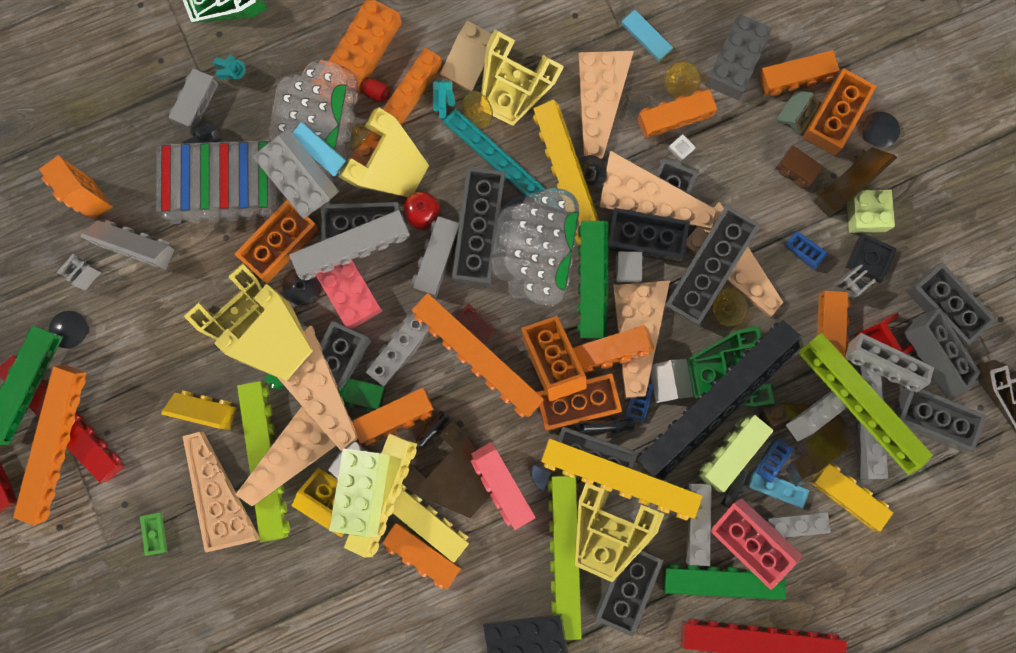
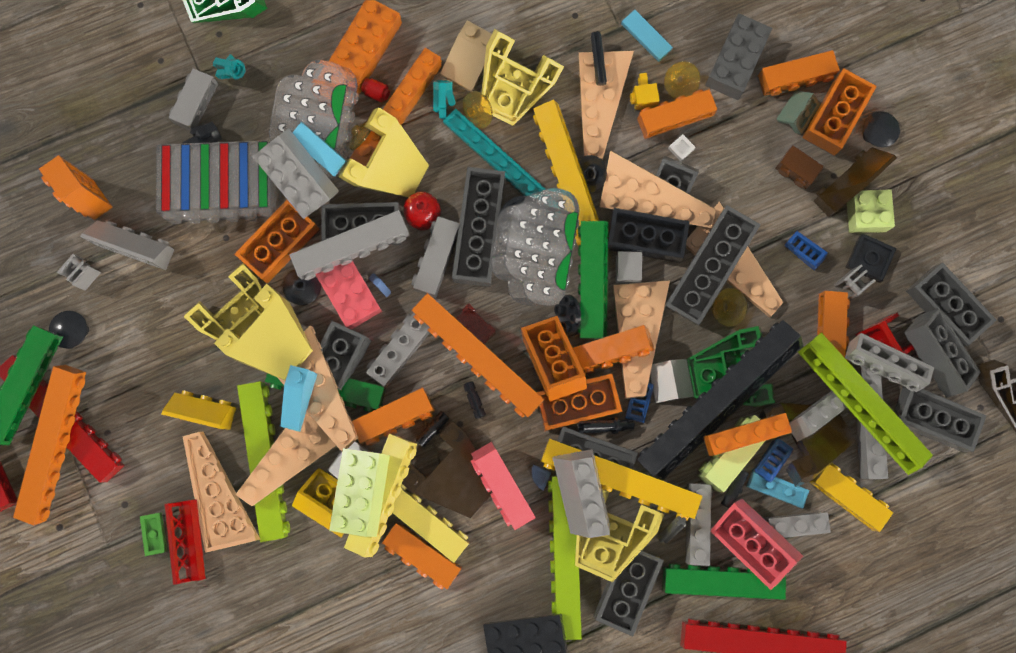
(189, 541): none -> red fence
(296, 397): none -> medium azure slope
(380, 285): none -> medium blue tile
(474, 400): none -> black axle
(568, 313): none -> black dish
(582, 494): none -> light grey slope
(598, 58): none -> black axle
(645, 94): none -> yellow brick
(672, 529): none -> dark grey axle
(747, 434): none -> orange brick

